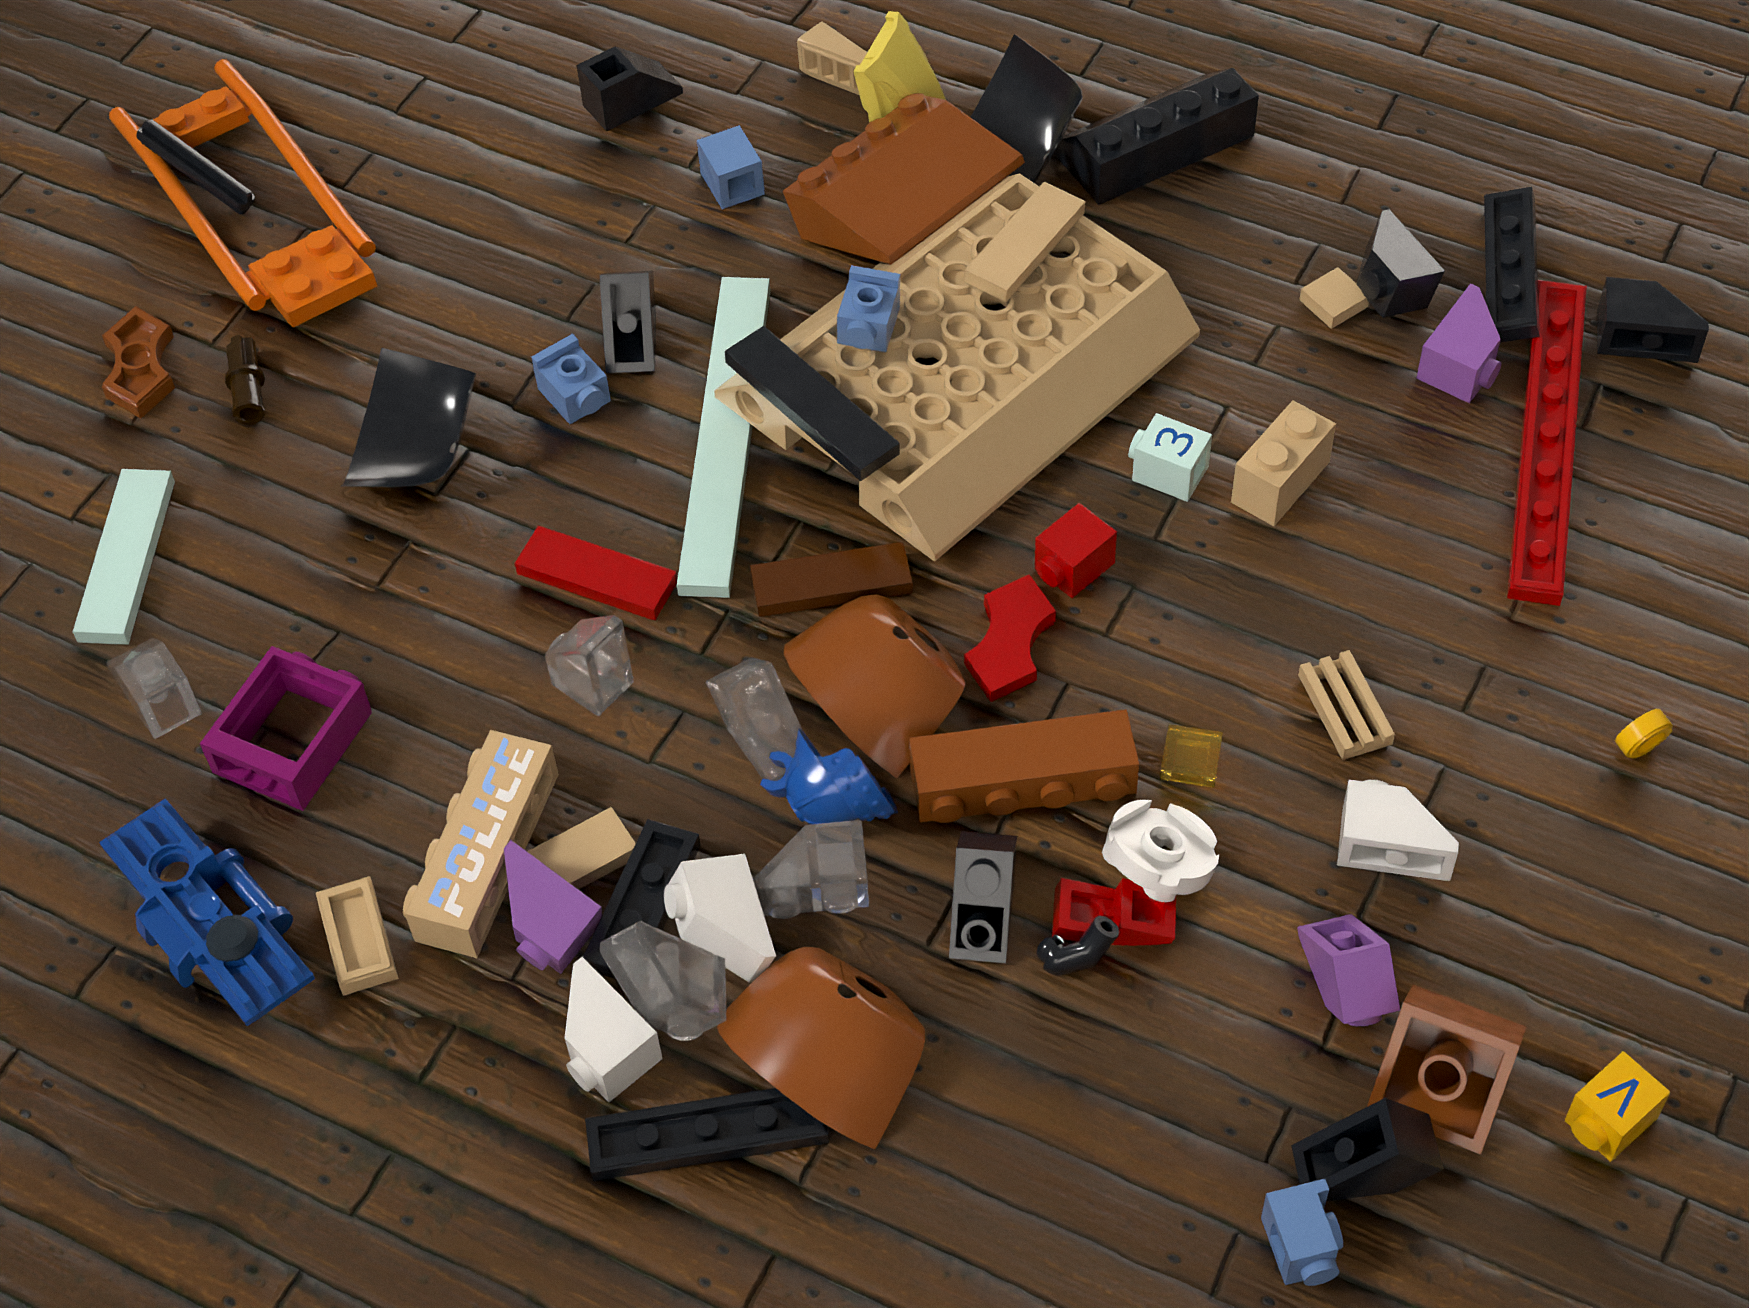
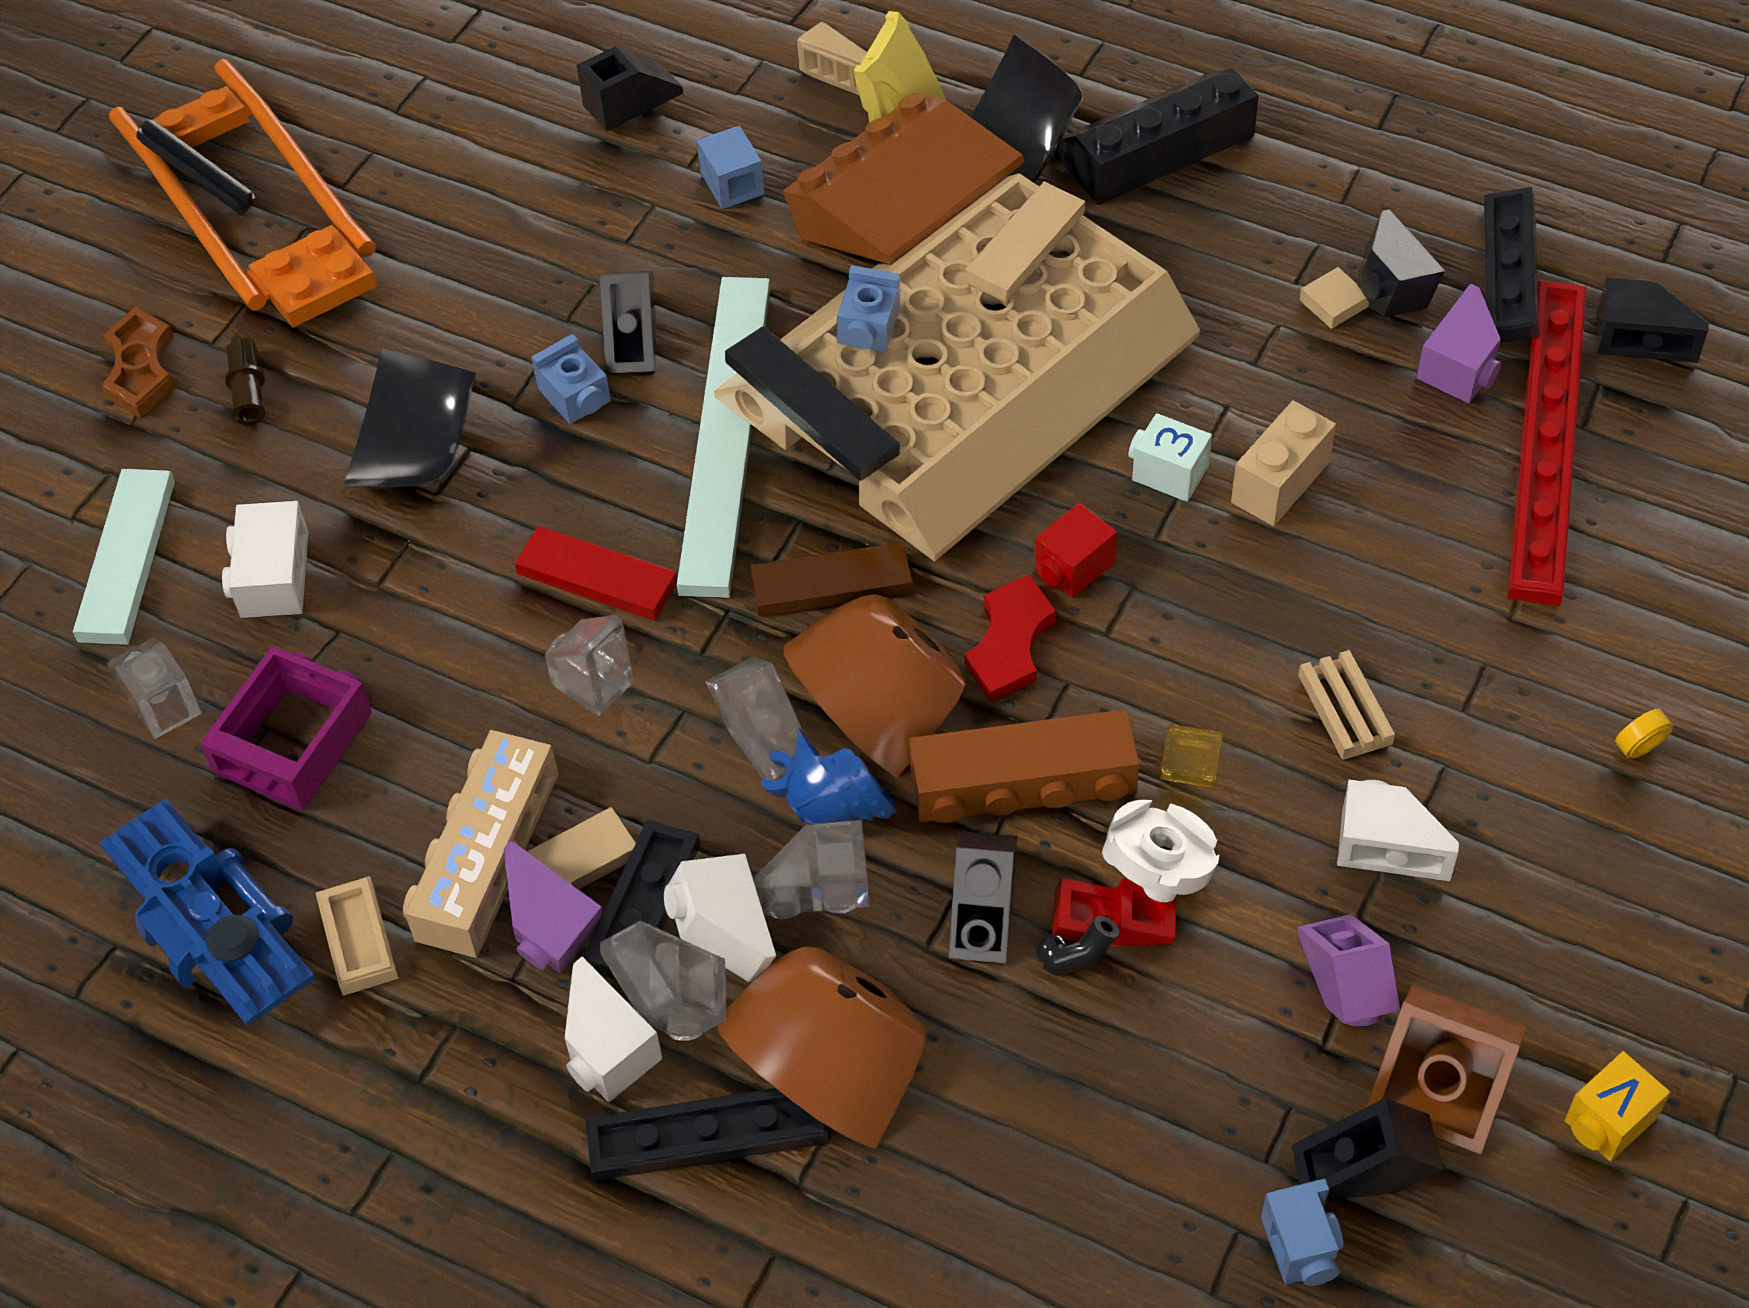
(267, 559): none -> white brick

